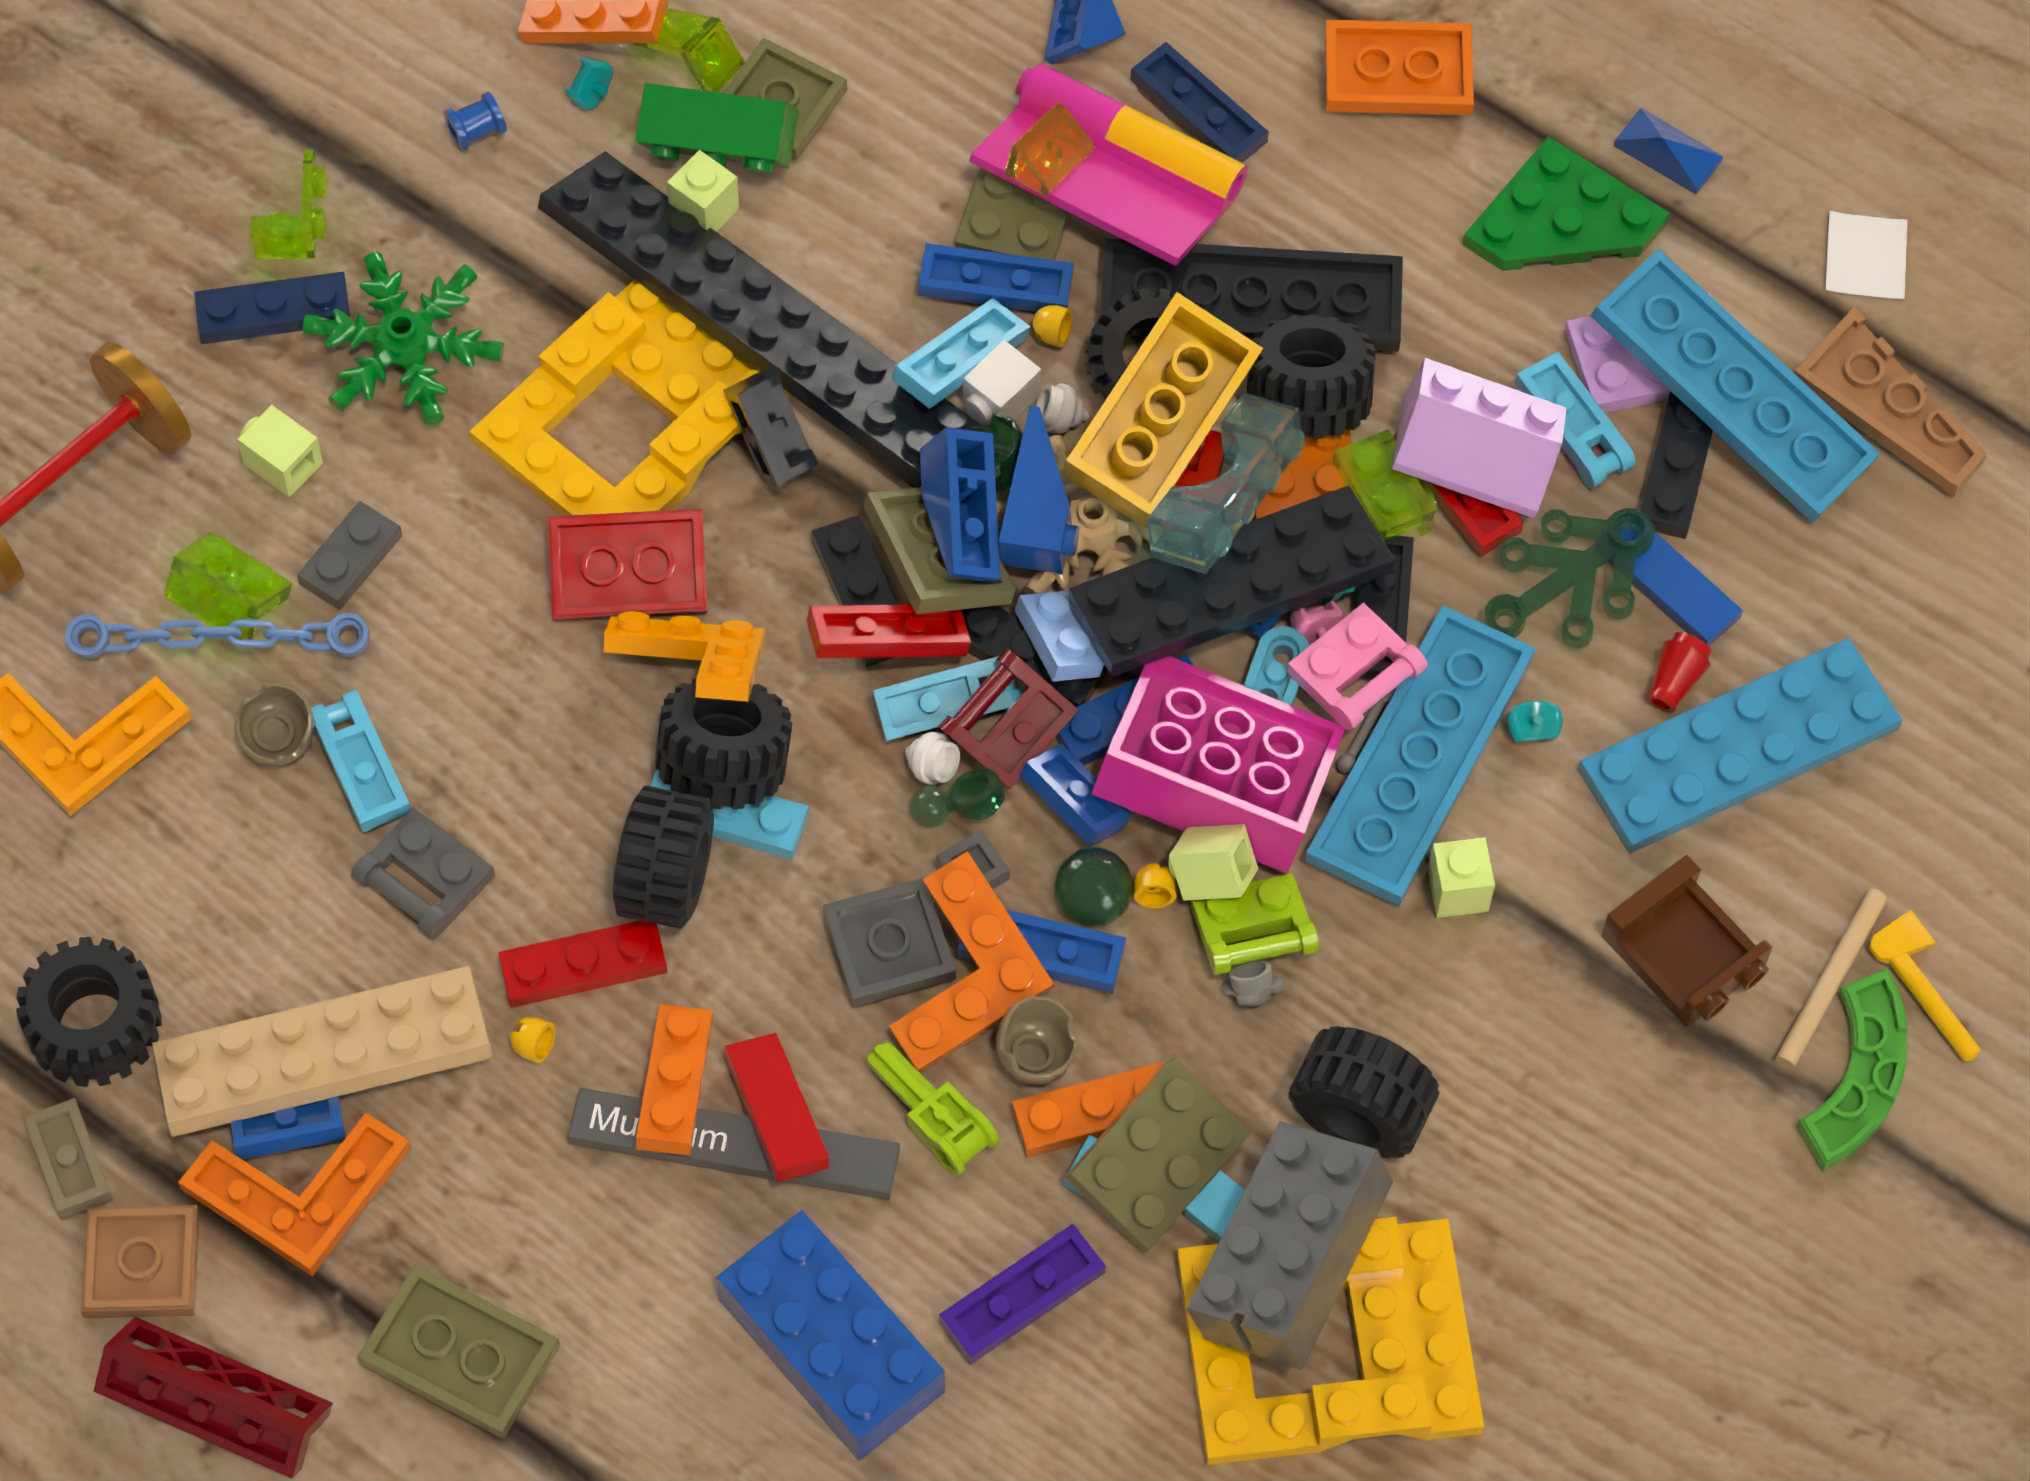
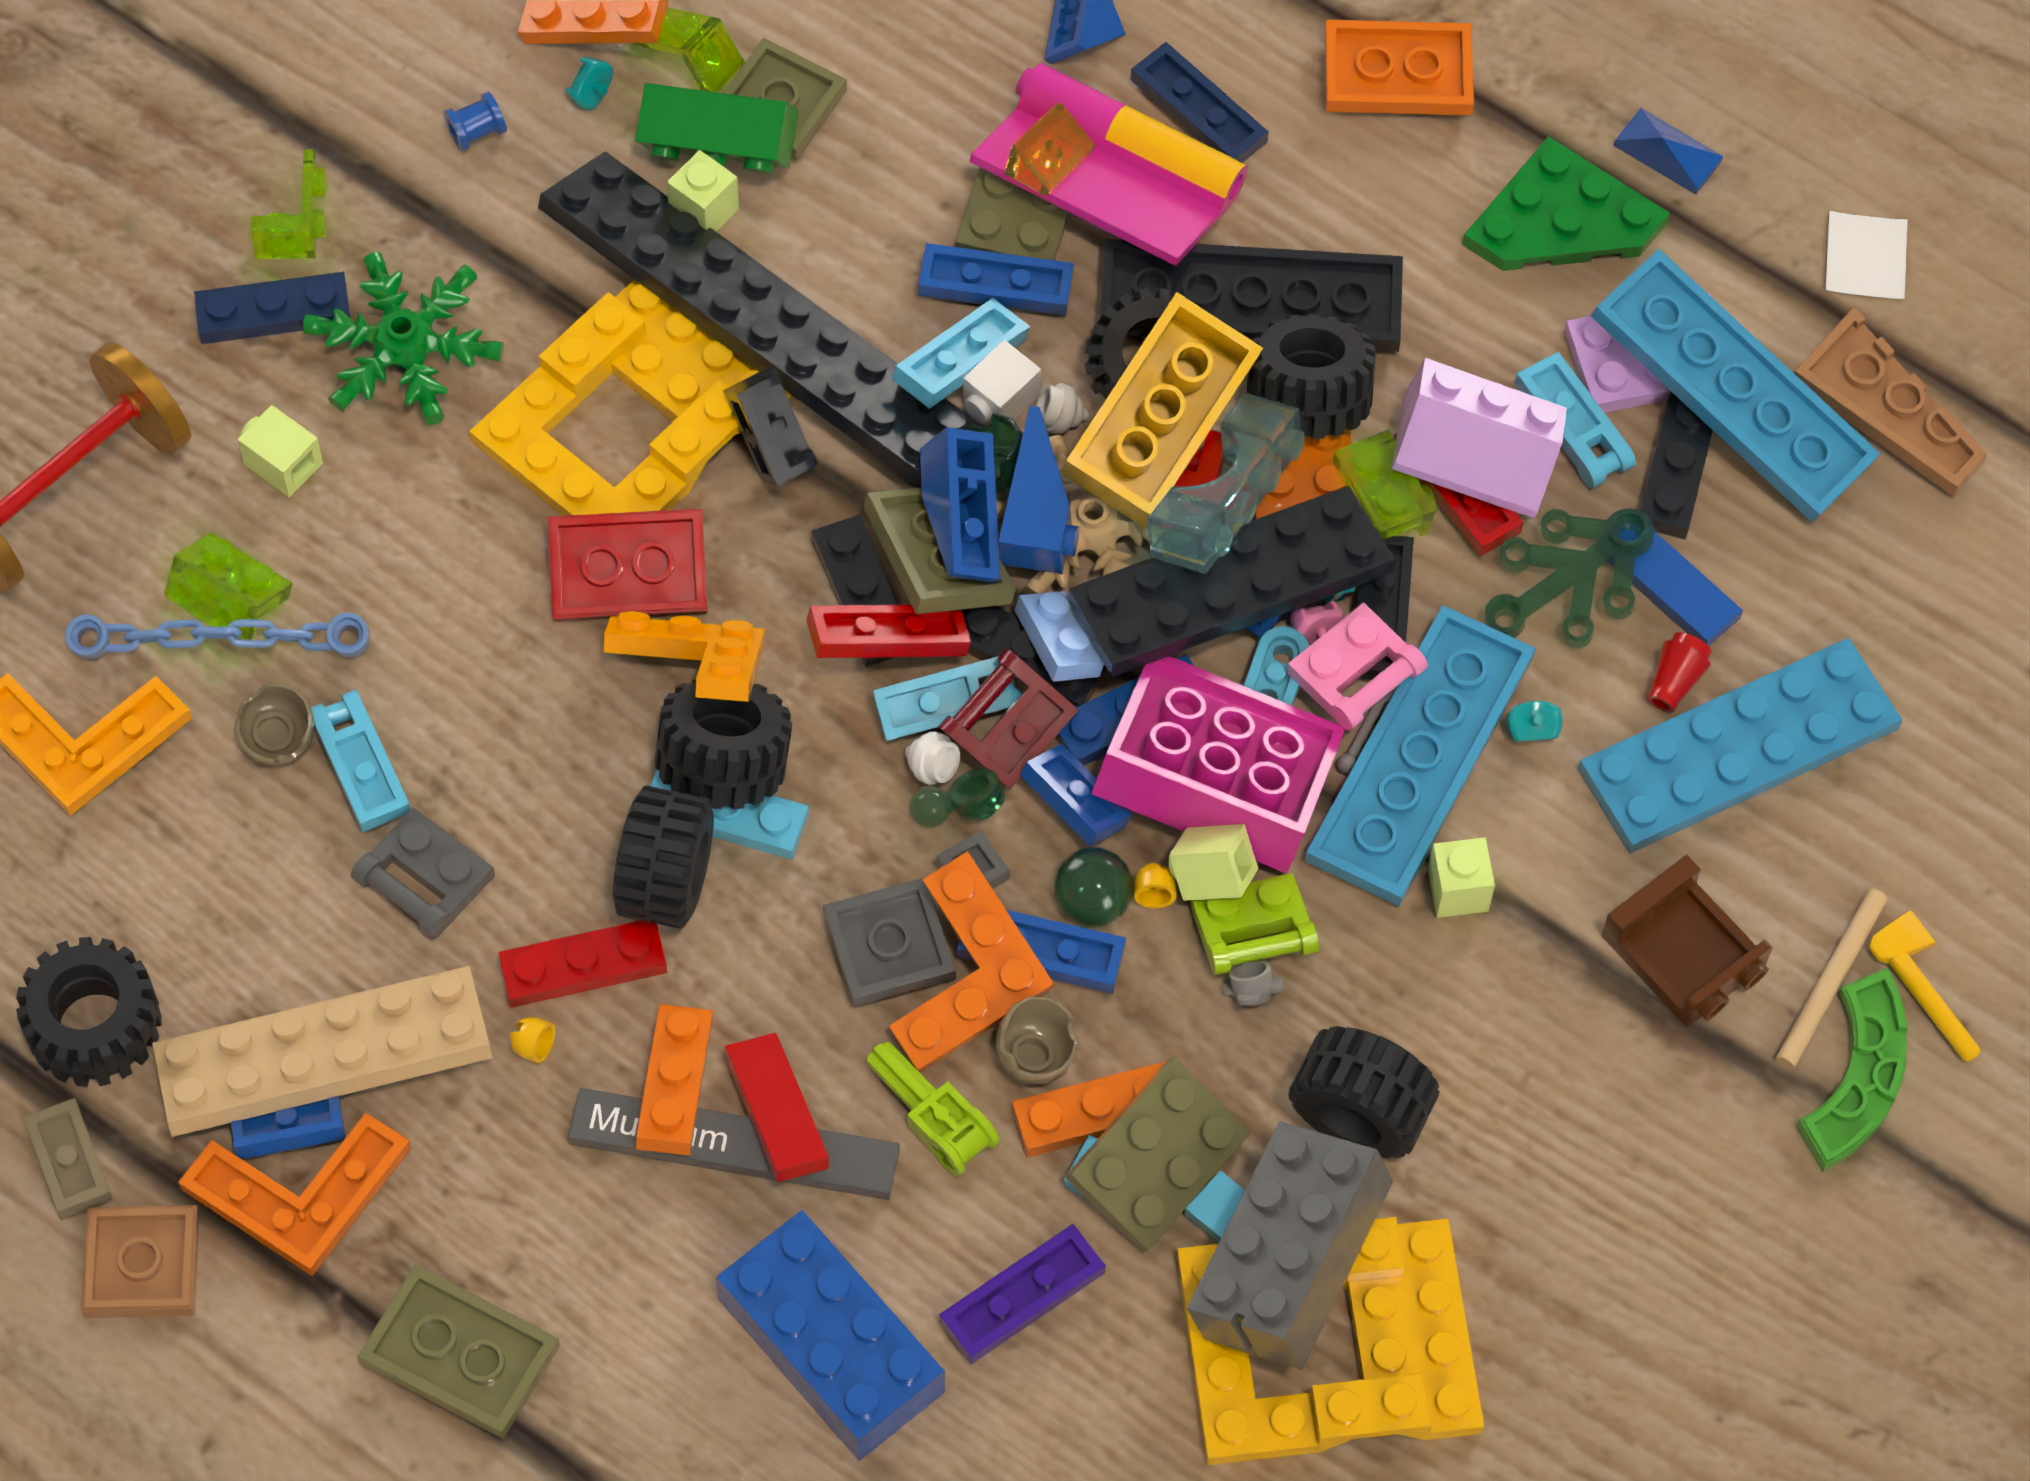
(205, 1400): dark red fence -> none
(349, 555): dark grey plate -> none
(1053, 325): yellow hinge -> none

